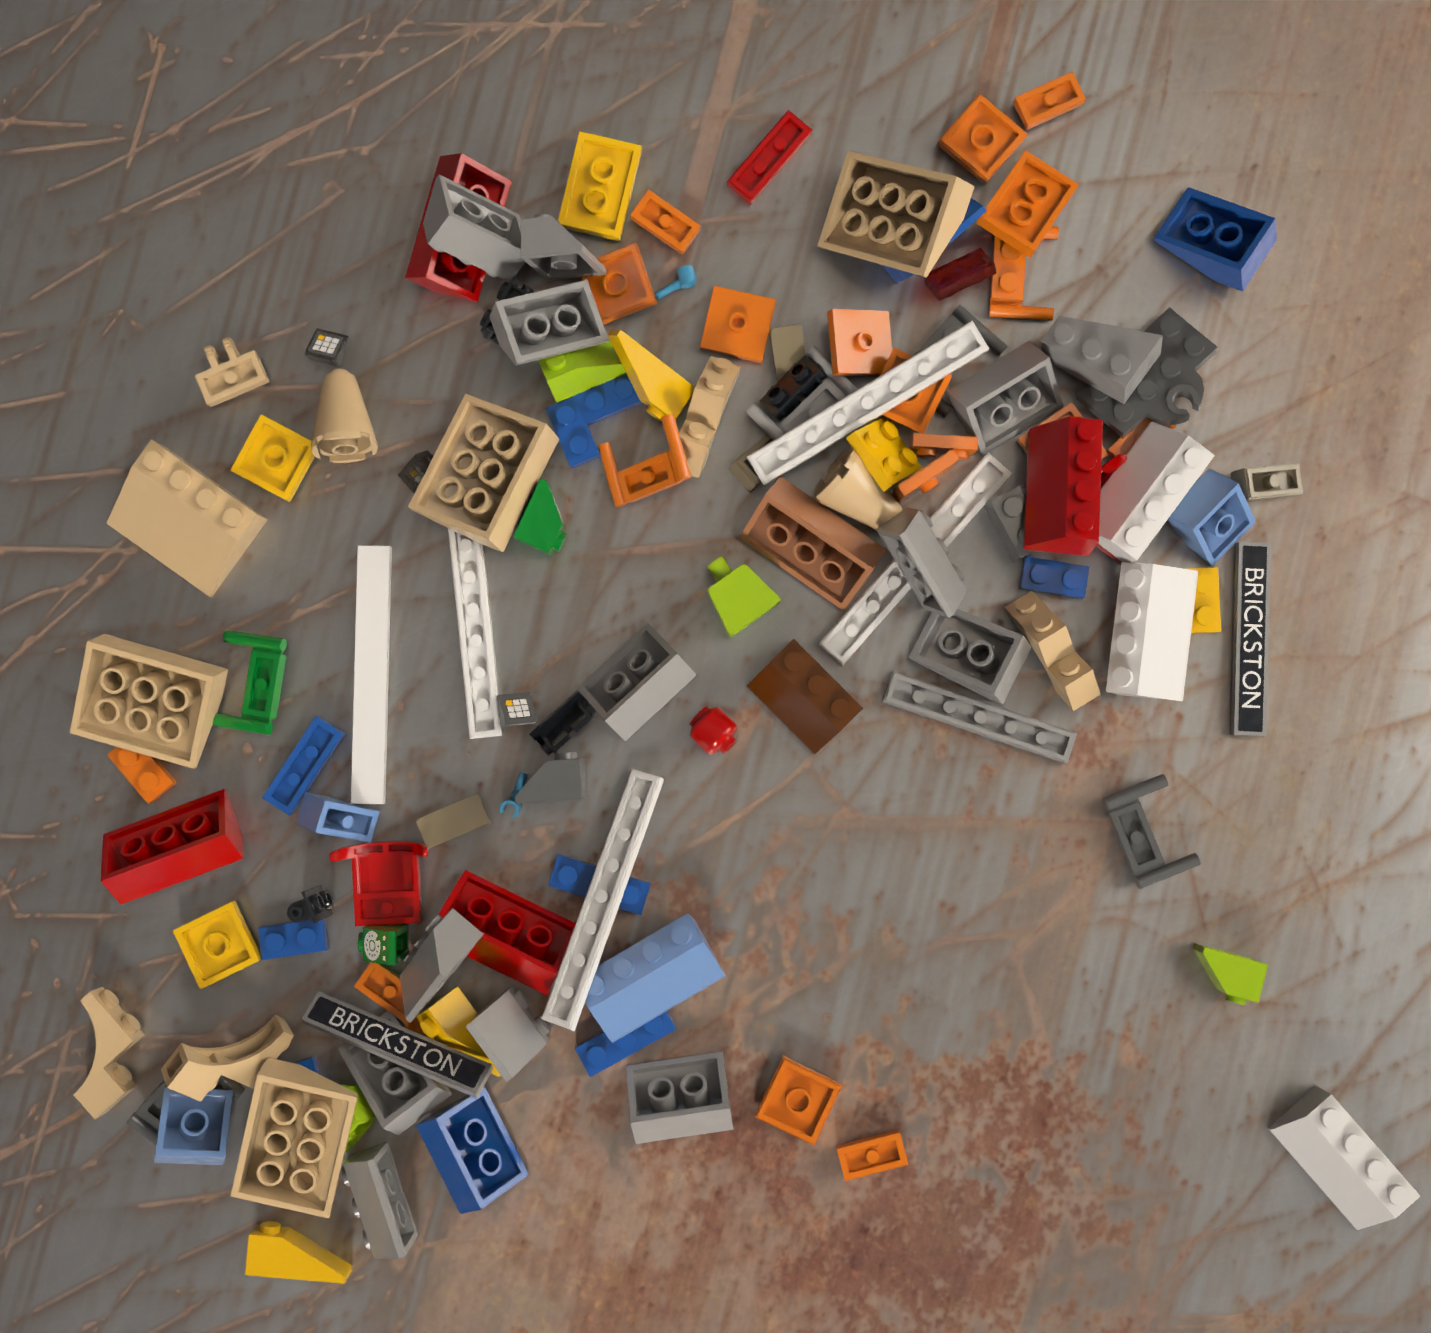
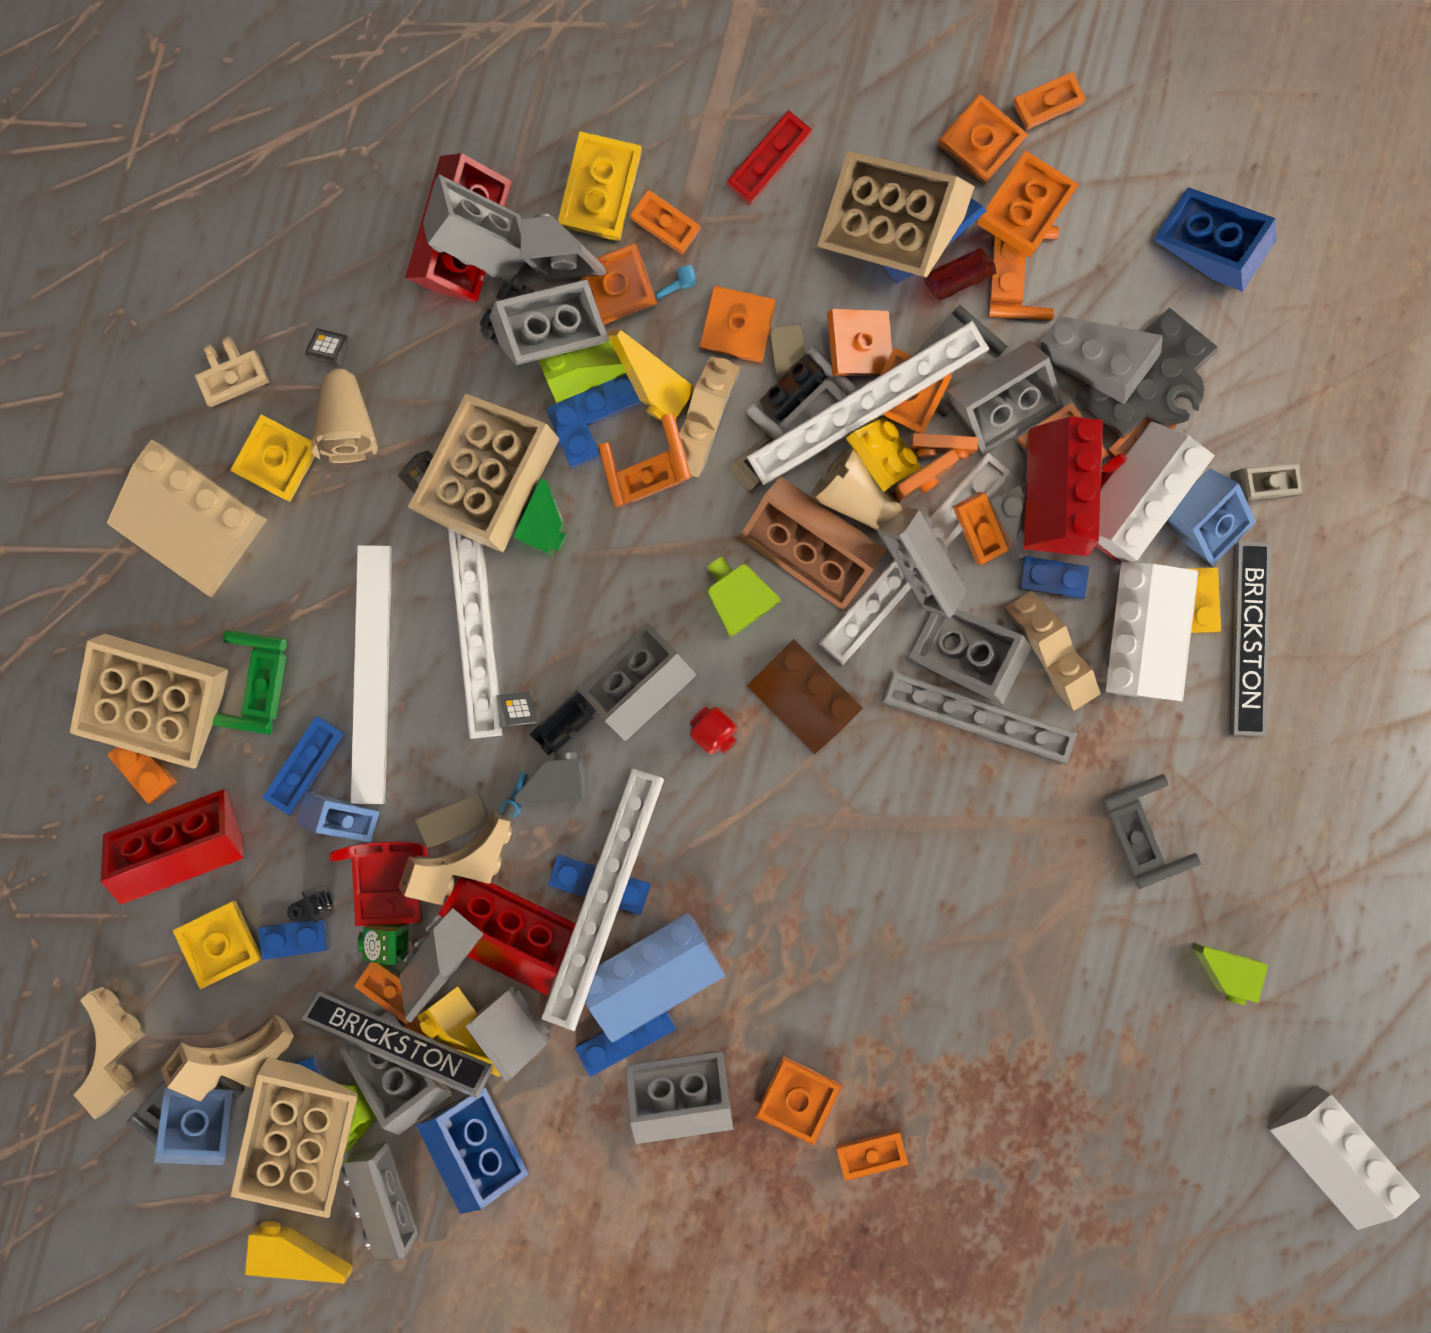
(478, 860): none -> tan arch
(980, 528): none -> orange plate

